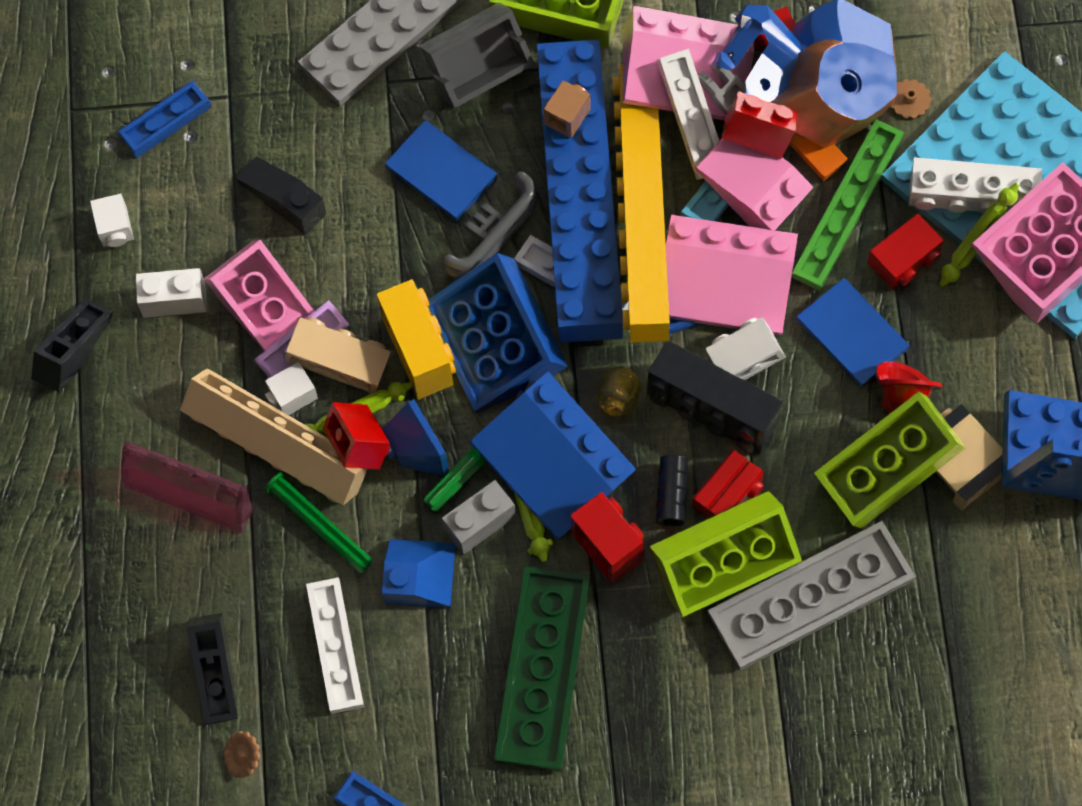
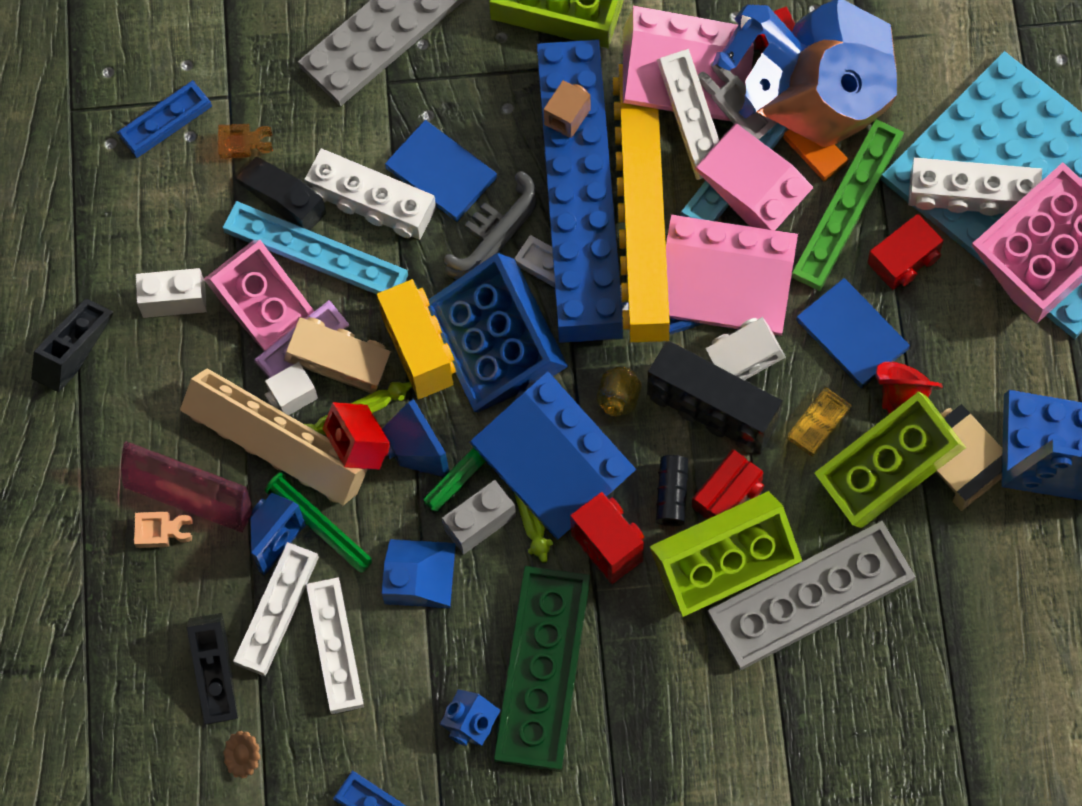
(112, 220): white brick -> none
(155, 529): none -> light nougat plate
(238, 140): none -> clear orange plate
(272, 526): none -> blue slope
(276, 609): none -> white plate
(313, 249): none -> medium azure plate
(371, 194): none -> white brick
(469, 718): none -> blue brick
(477, 55): dark grey piece -> none
(759, 125): red brick -> none
(819, 421): none -> clear yellow tile
(911, 99): medium nougat piece -> none
(965, 252): lime wheel -> none

